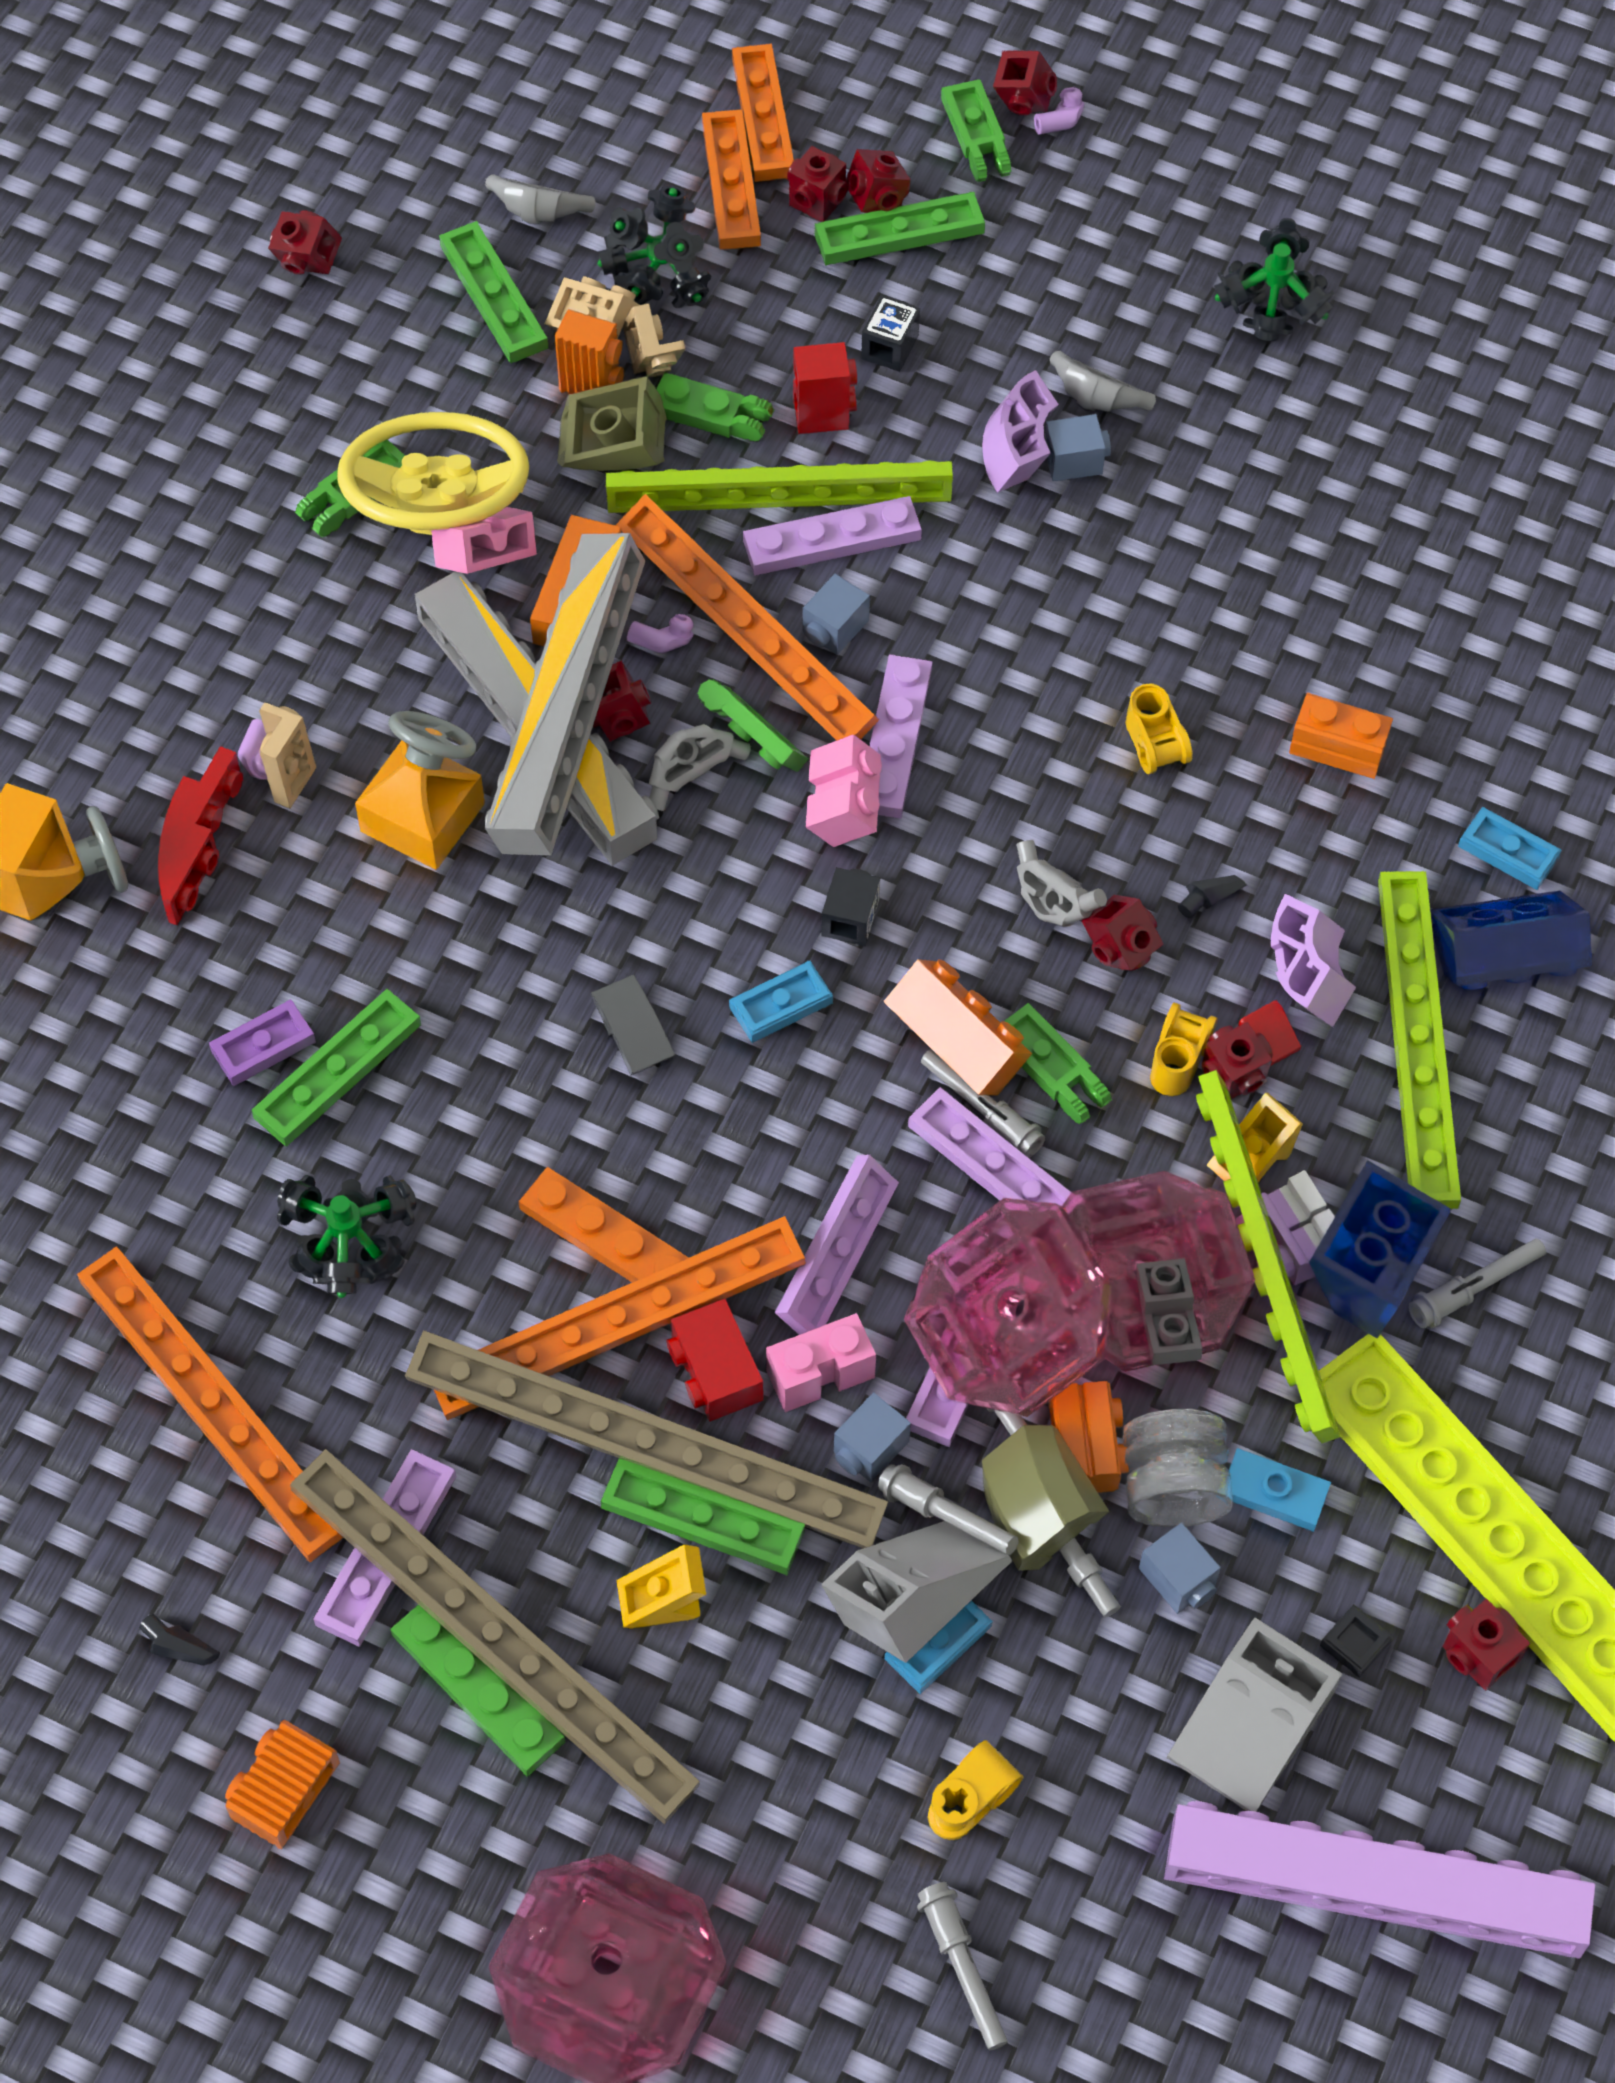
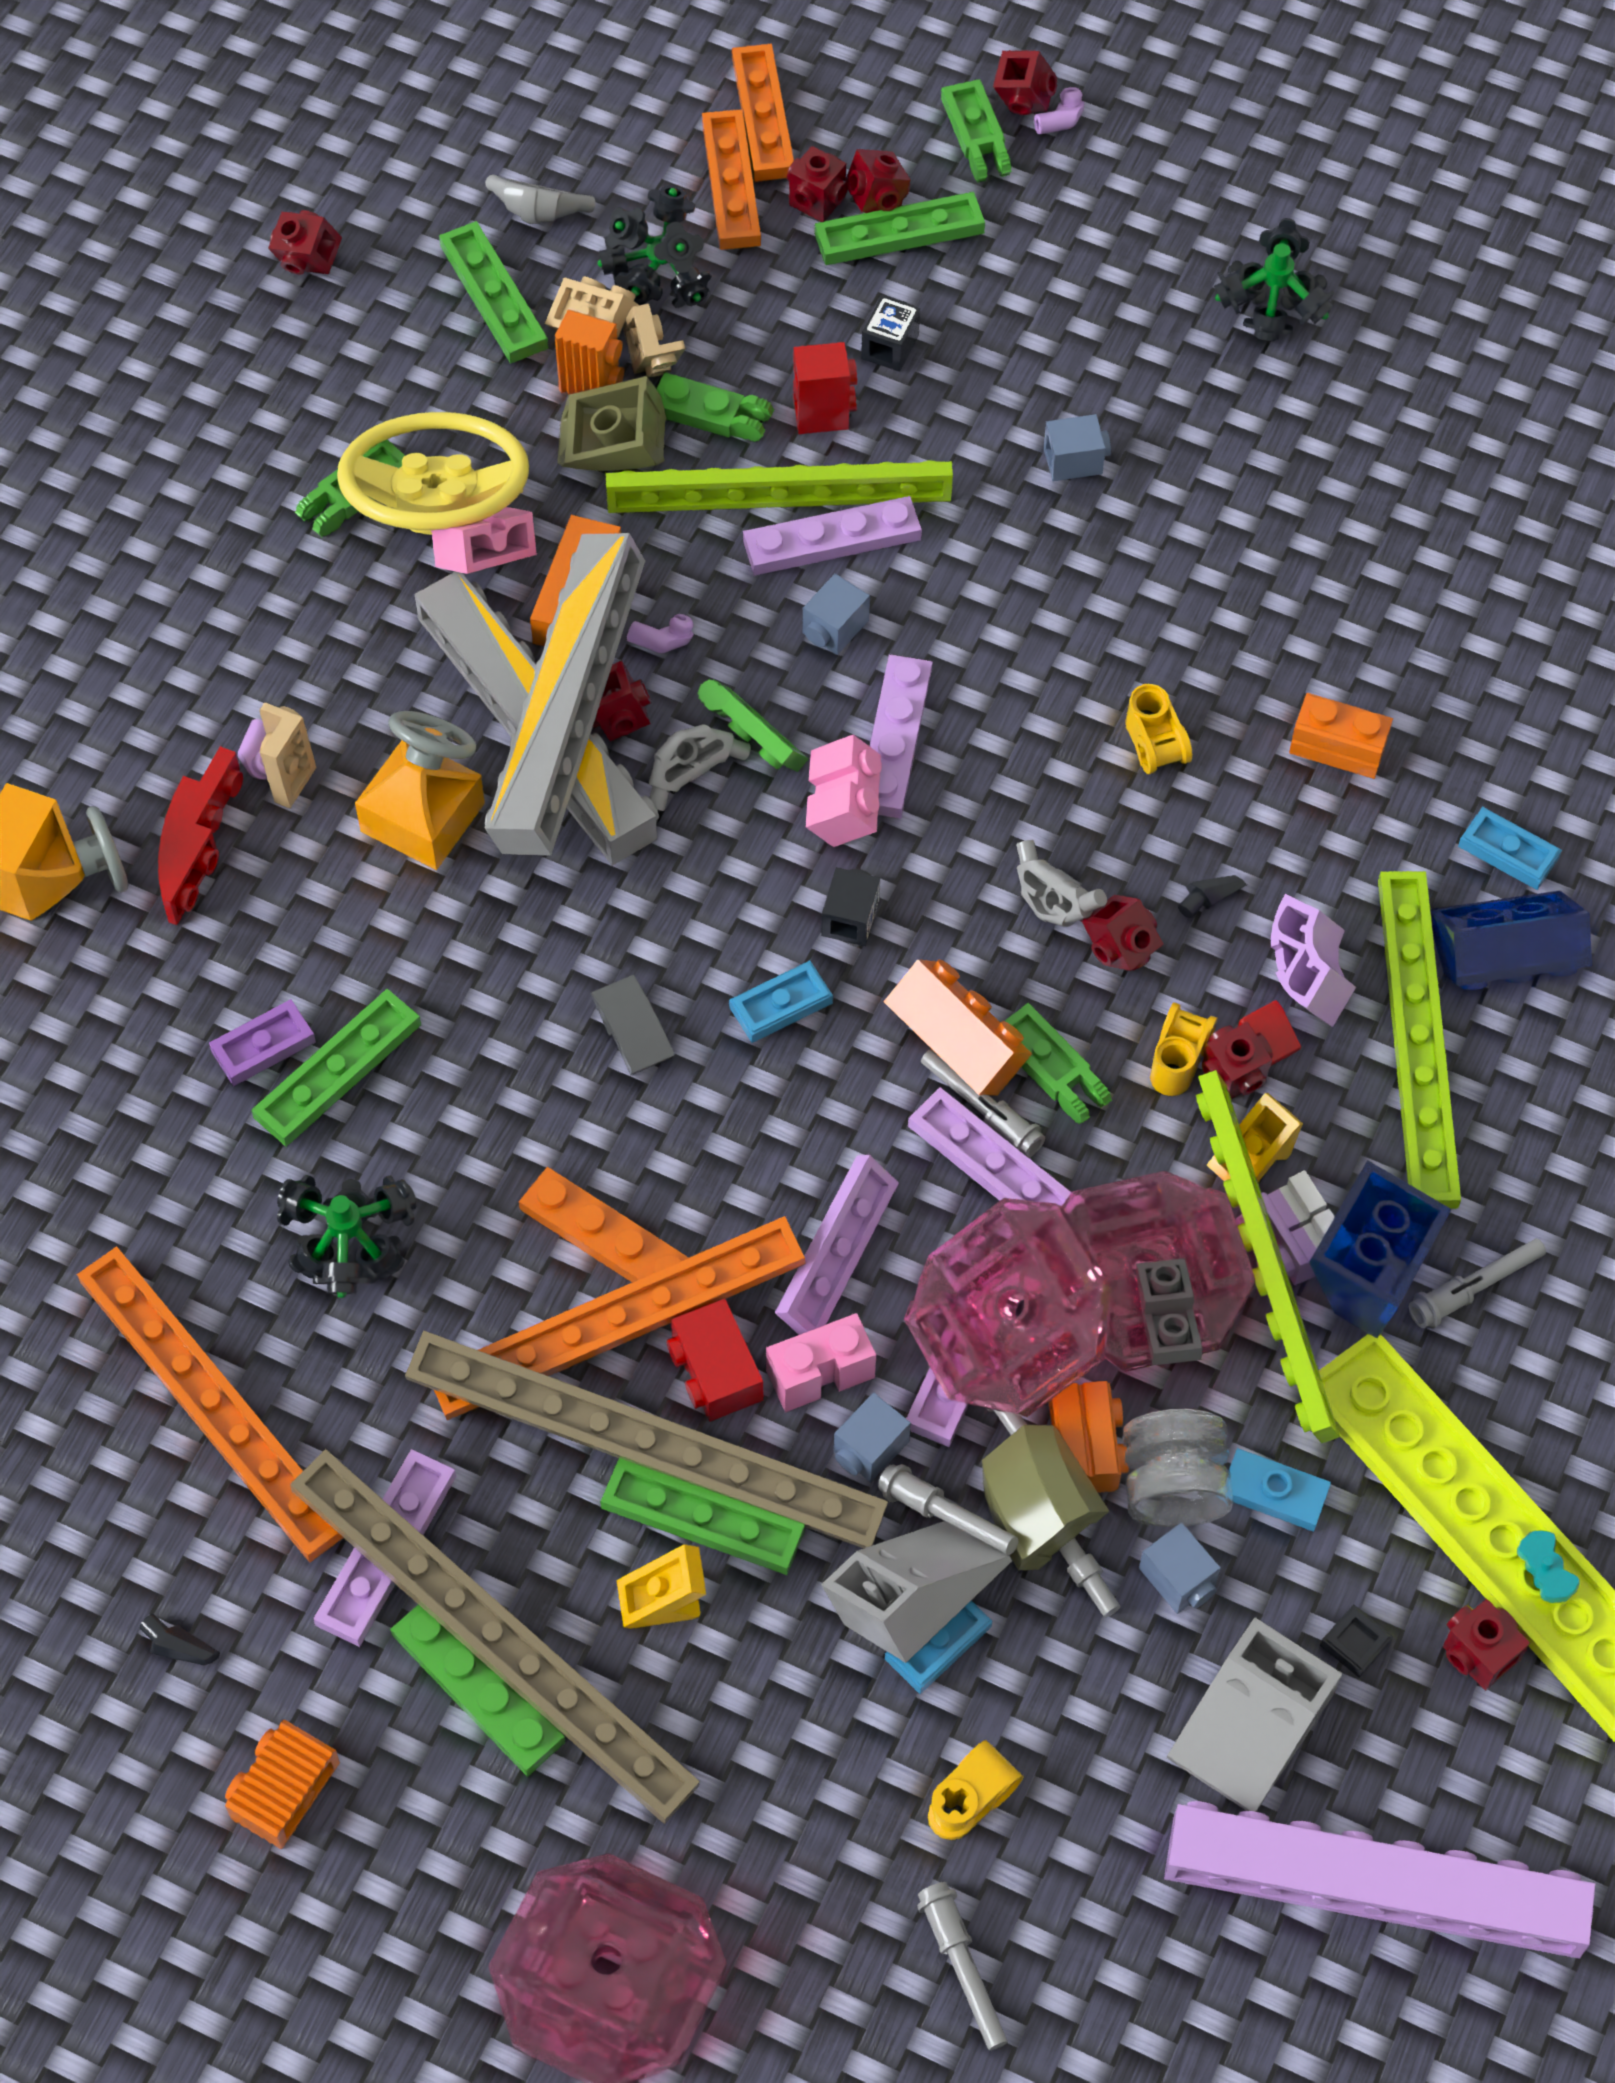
(746, 622): orange plate -> none
(1015, 433): lavender brick -> none
(1097, 389): light grey piece -> none
(1547, 1567): none -> teal piece

